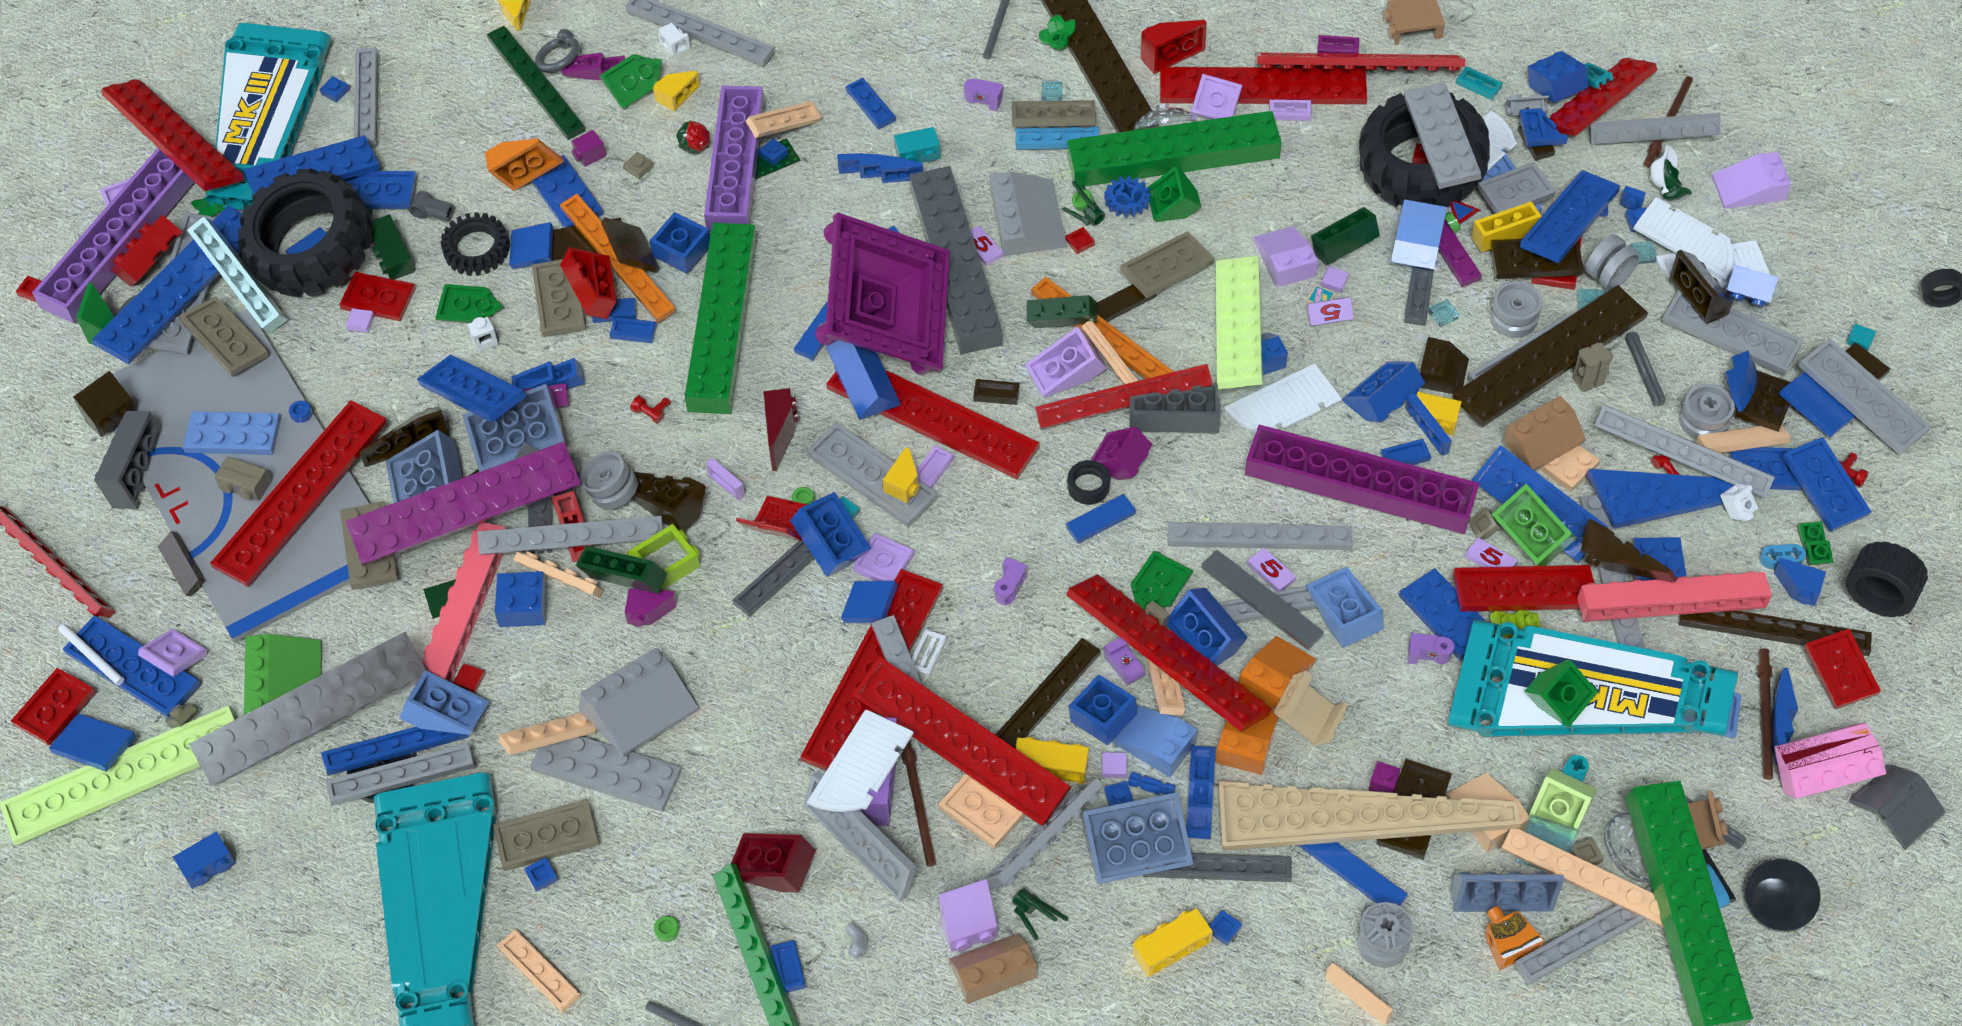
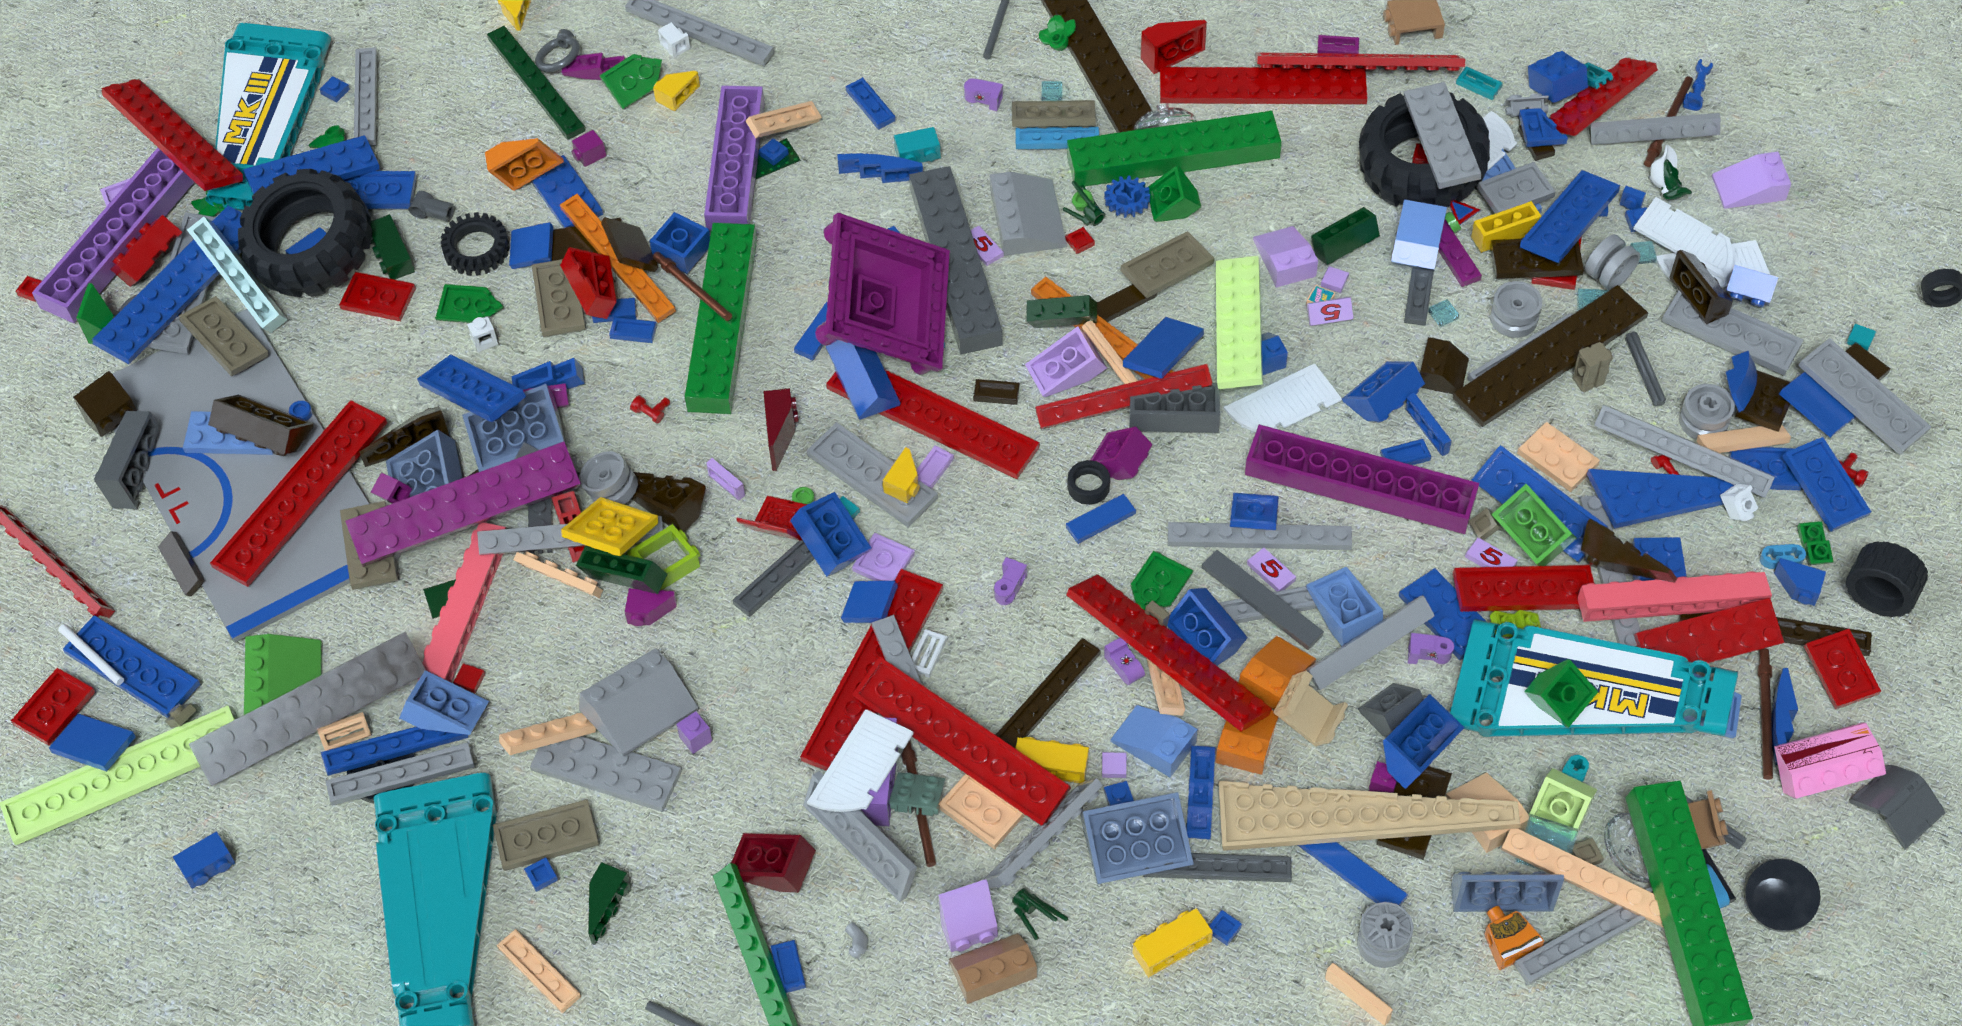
(172, 652): lavender tile -> none
(242, 478): dark tan brick -> none
(259, 424): none -> slope
(332, 135): none -> green plate
(343, 728): none -> light nougat tile
(360, 320): lavender tile -> none
(390, 489): none -> magenta brick
(521, 599): blue brick -> none
(605, 893): none -> dark green slope
(609, 526): none -> yellow plate
(638, 165): dark tan plate -> none
(666, 929): bright green tile -> none
(670, 267): none -> copper bar
(692, 137): red piece -> none
(694, 732): none -> medium lavender brick
(917, 792): none -> sand green hinge
(1103, 709): blue brick -> none
(1150, 784): blue axle -> none
(1163, 347): none -> blue tile
(1216, 98): lavender tile -> none
(1254, 511): none -> blue tile
(1291, 109): lavender tile -> none
(1370, 642): none -> light grey tile
(1391, 707): none -> dark grey slope
(1419, 740): none -> blue slope
(1443, 410): yellow slope -> none
(1545, 433): medium nougat slope -> none
(1694, 101): none -> blue piece
(1717, 634): none -> red plate

